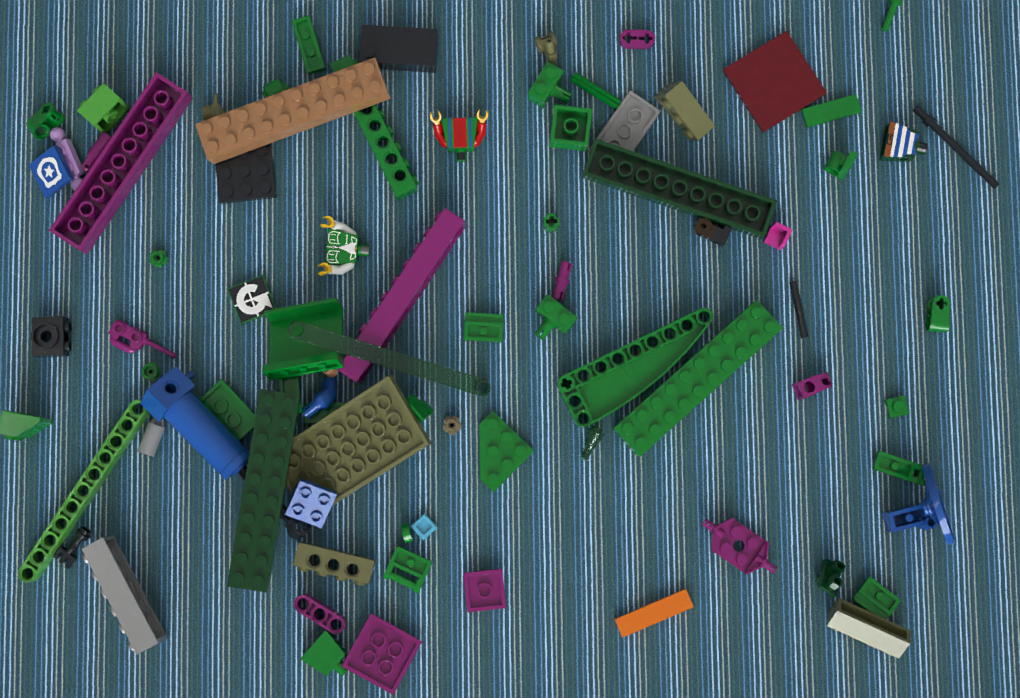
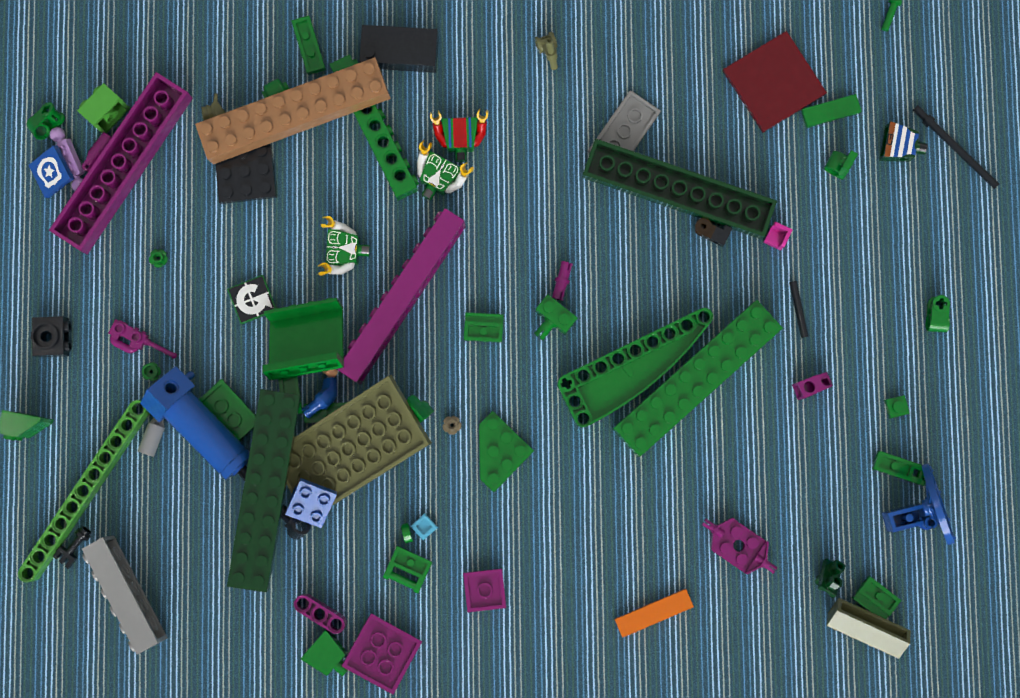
(364, 564): olive brick -> none
(389, 358): clear green piece -> none
(438, 173): none -> torso
(548, 85): green brick -> none
(551, 223): green piece -> none
(570, 128): green brick -> none
(593, 437): clear green cone -> none
(595, 90): green axle -> none
(637, 34): magenta beam -> none
(684, 110): olive wedge -> none

